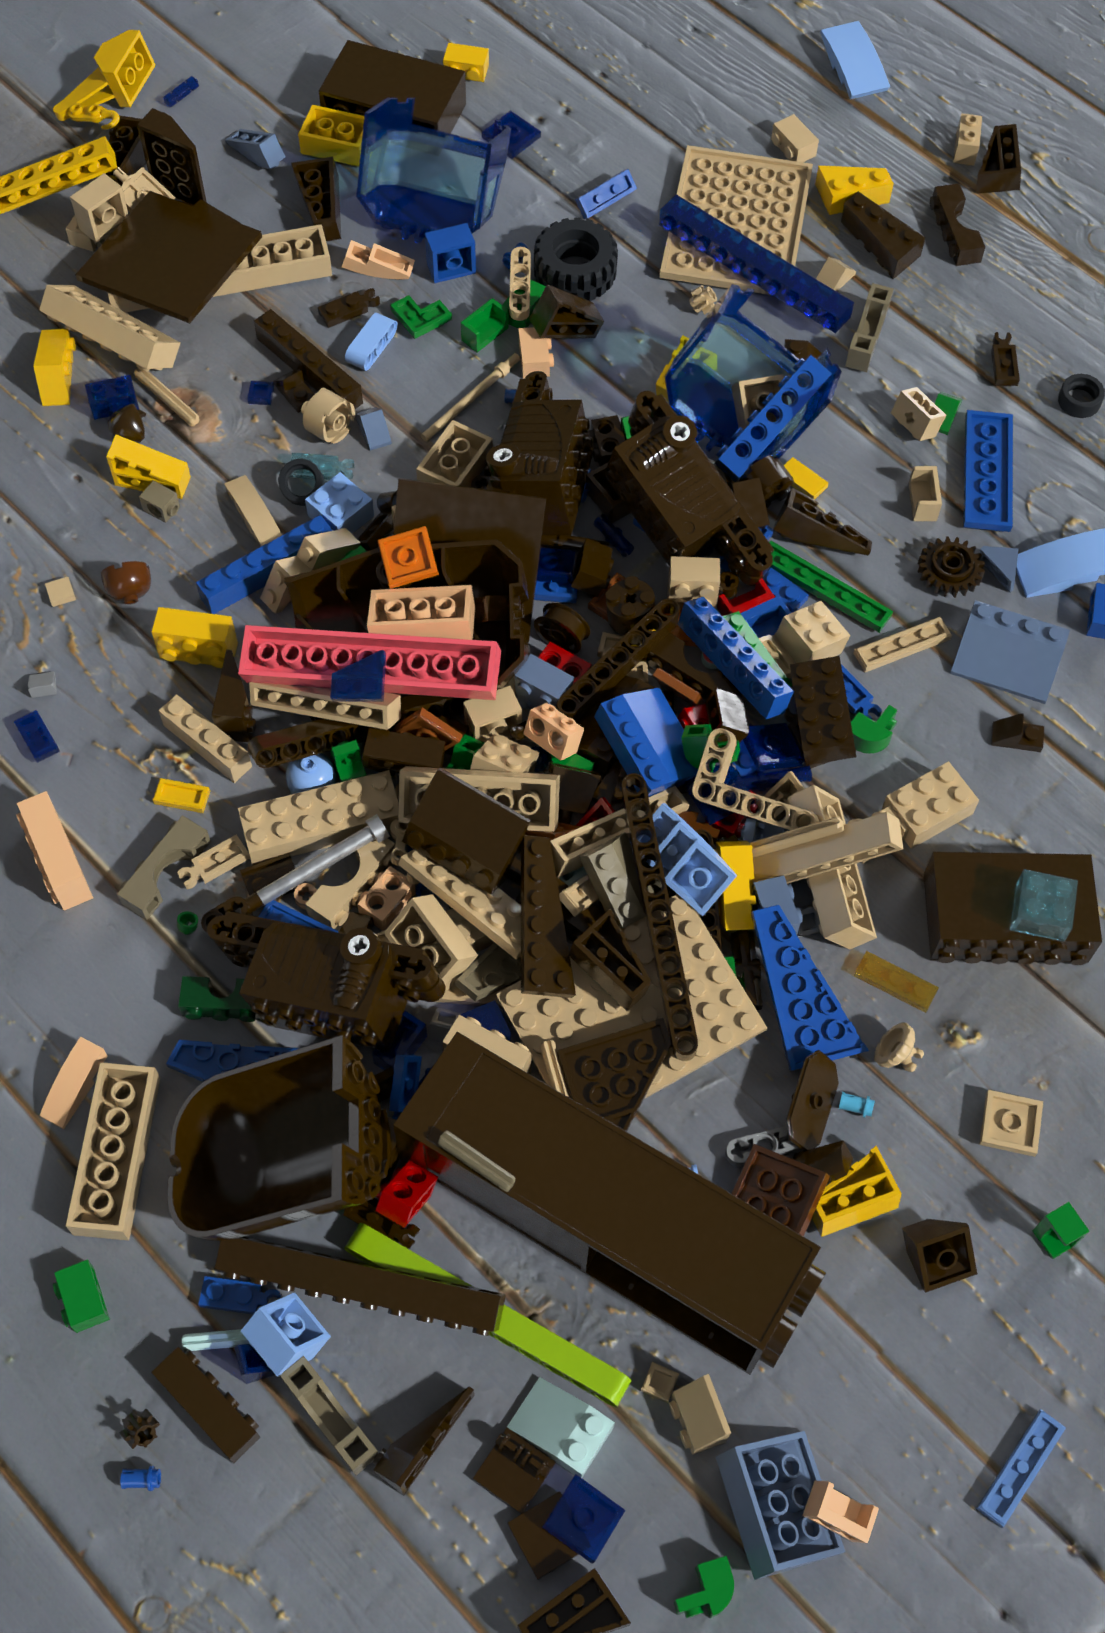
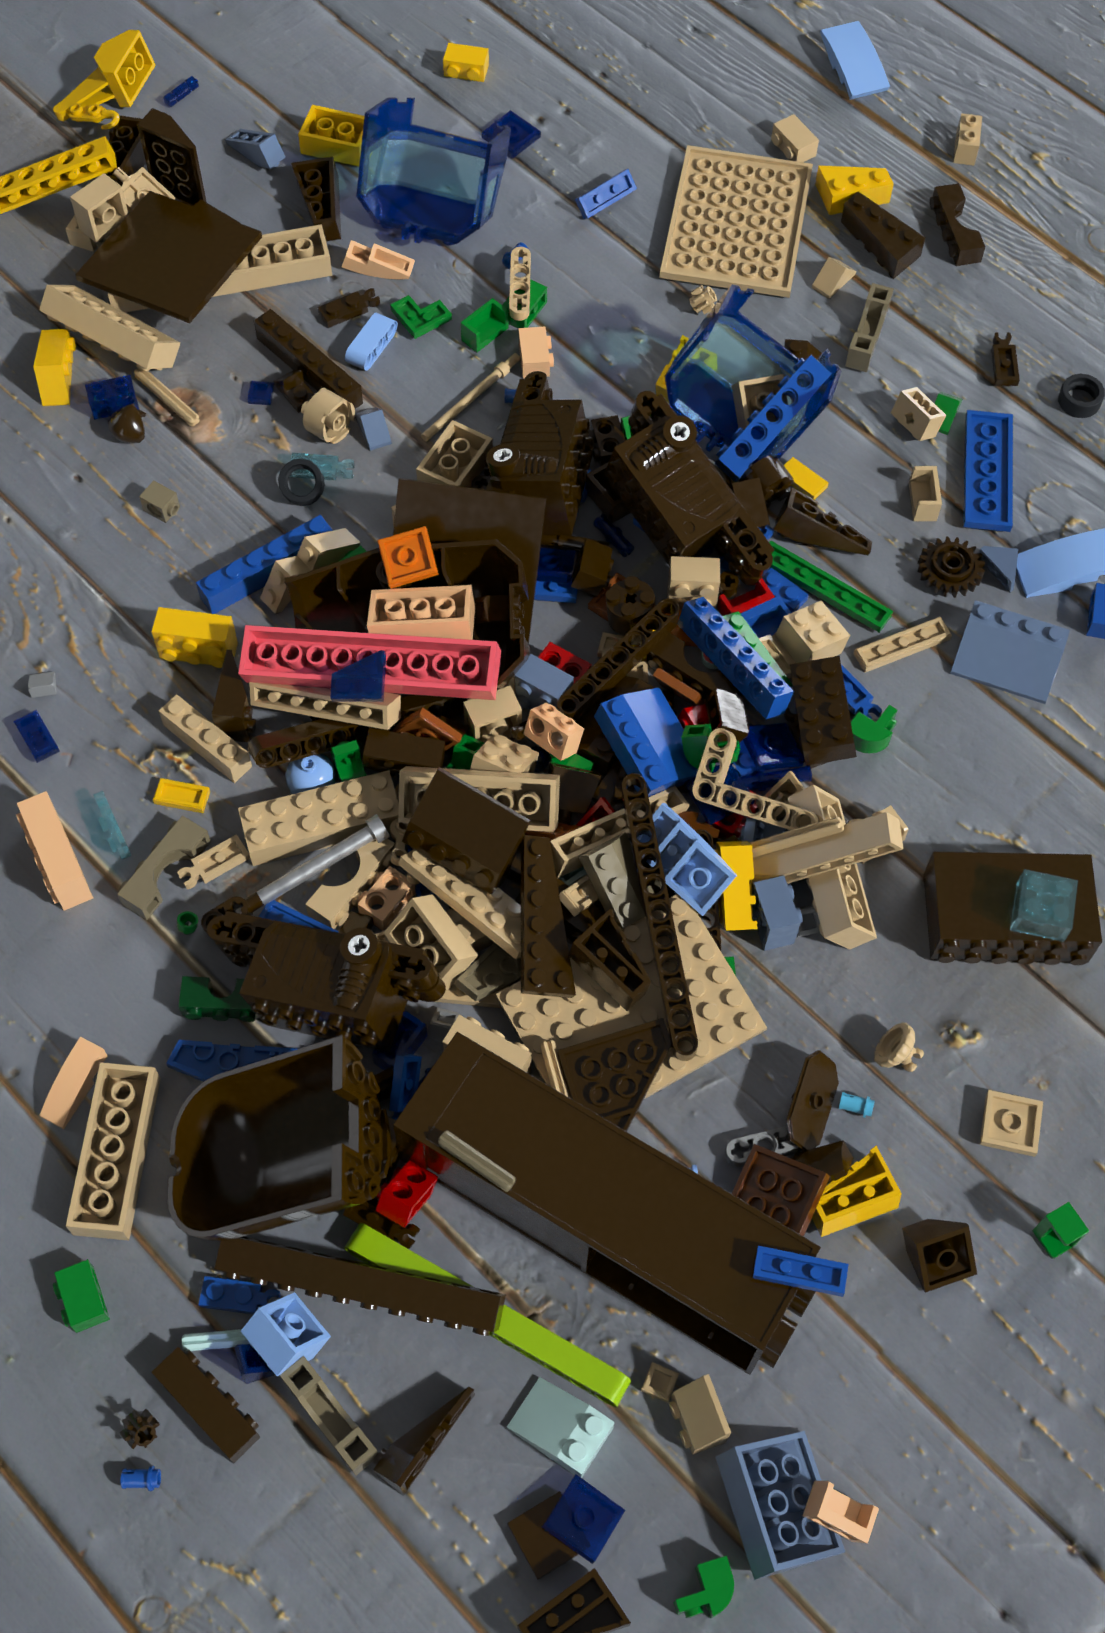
(60, 591): tan tile -> none
(109, 823): none -> clear light blue plate
(127, 582): reddish brown cylinder -> none
(137, 466): yellow wedge -> none
(253, 510): tan slope -> none
(266, 872): dark brown plate -> none
(304, 887): light nougat bush -> none
(340, 504): light blue brick -> none
(371, 74): dark brown brick -> none
(381, 524): dark brown plate -> none
(450, 253): blue brick -> none
(490, 1018): clear blue slope -> none
(514, 1470): dark brown hinge -> none
(562, 627): dark brown wheel -> none
(565, 315): dark brown wedge -> none
(582, 240): black tyre -> none
(747, 965): dark brown piece -> none
(756, 263): clear blue brick -> none
(800, 1271): none -> blue plate
(802, 999): blue wing -> none
(896, 981): clear yellow plate -> none
(932, 803): tan brick -> none
(1001, 163): dark brown wedge -> none
(1015, 734): dark brown slope -> none
(1021, 1468): medium blue tile -> none

